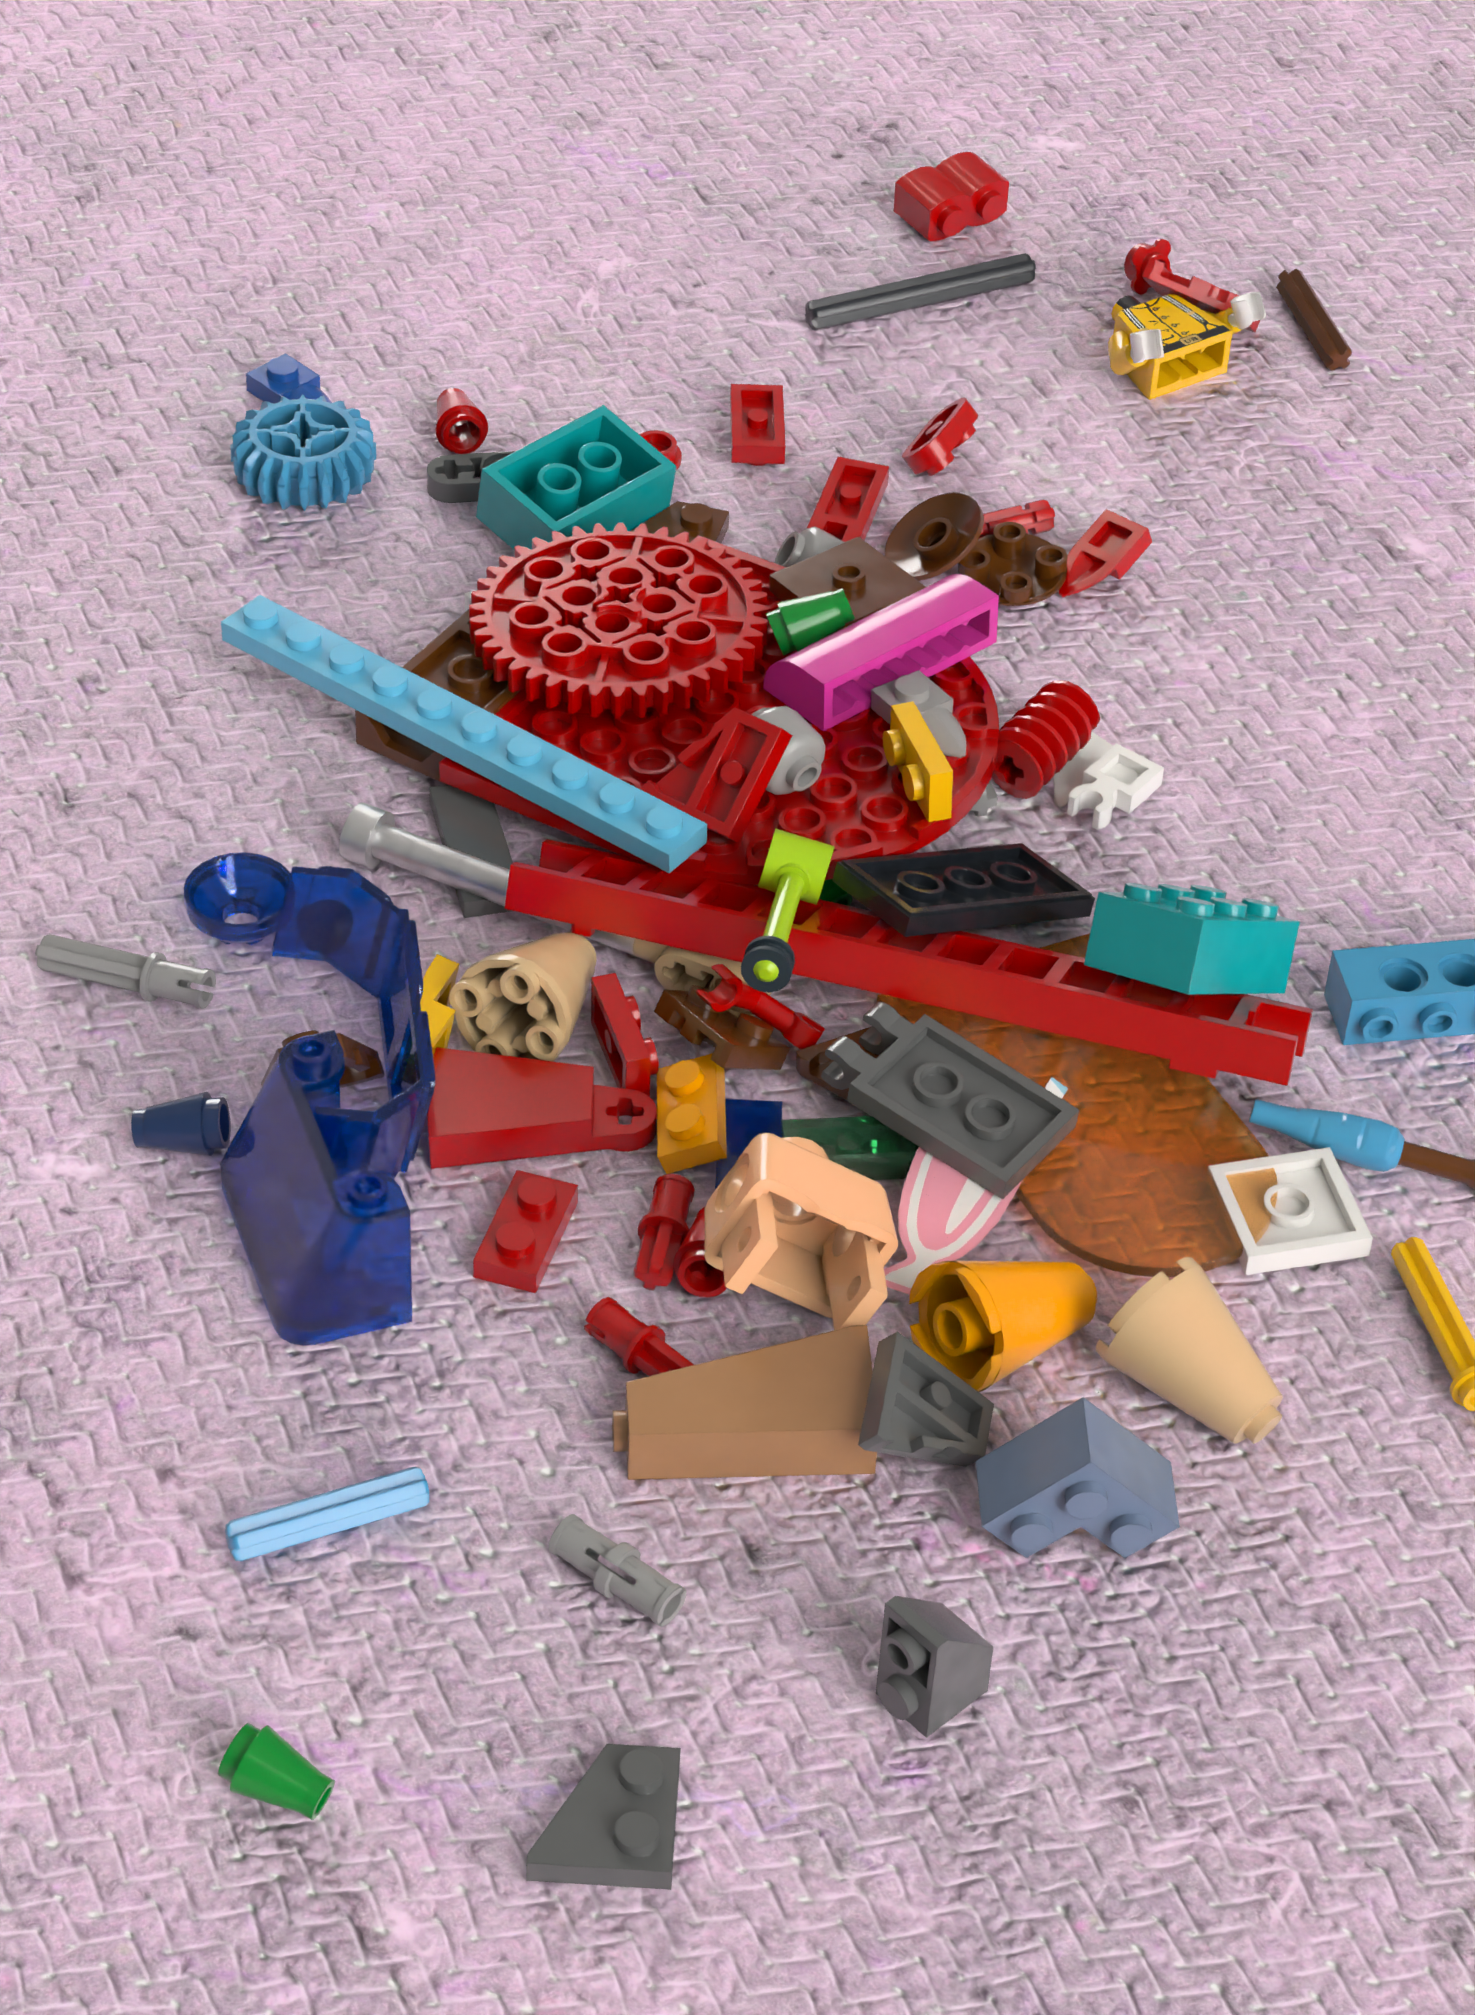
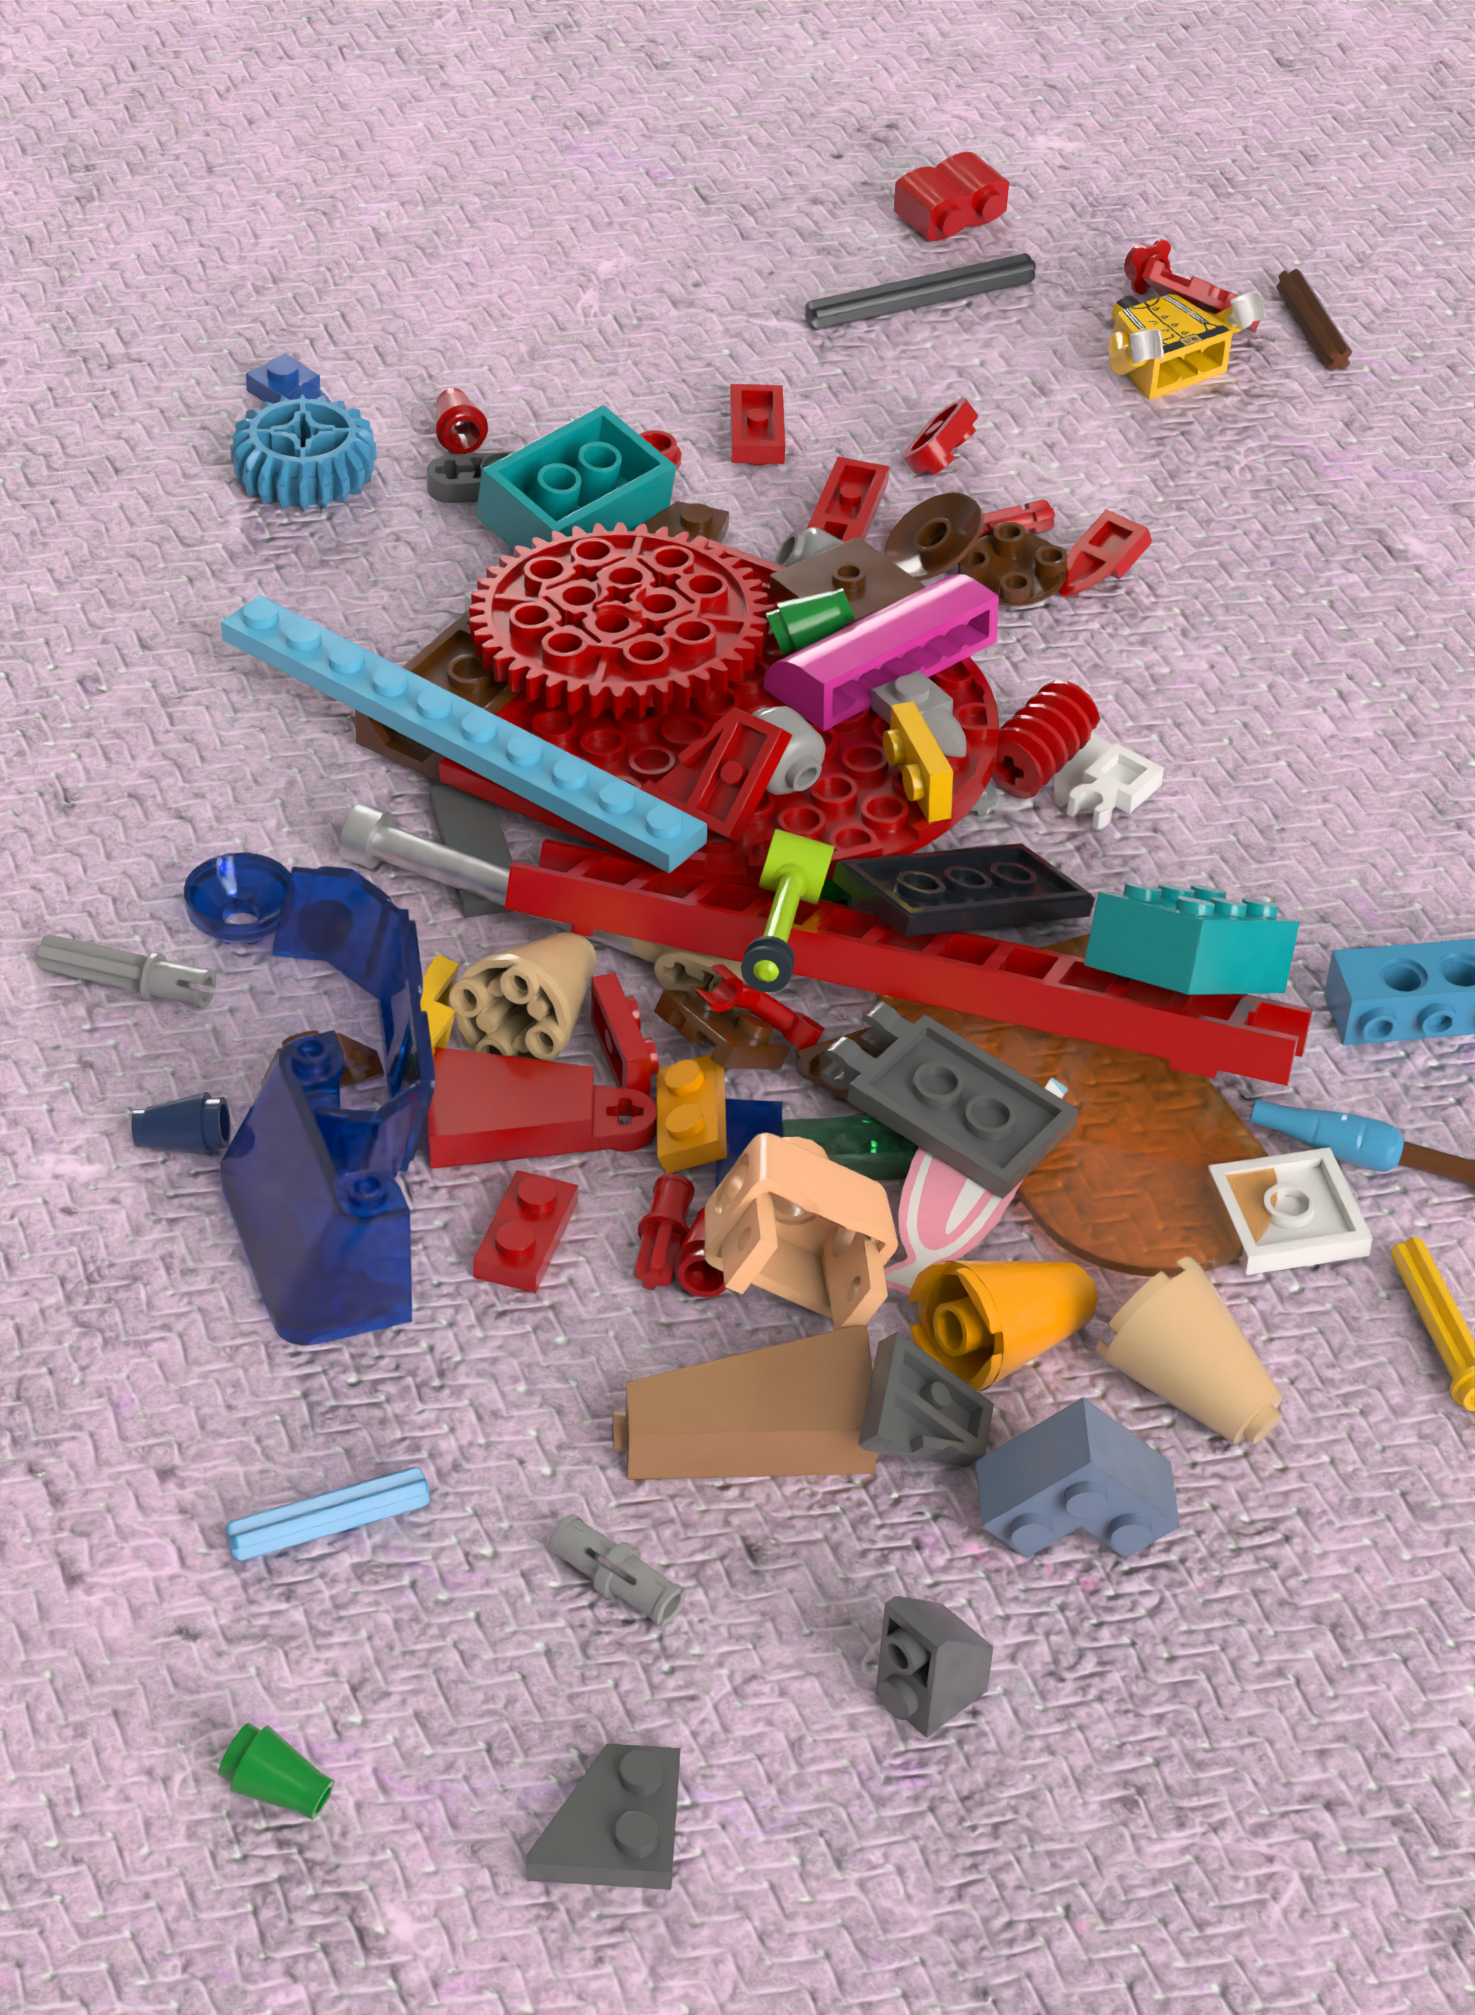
(633, 1341): red axle -> none

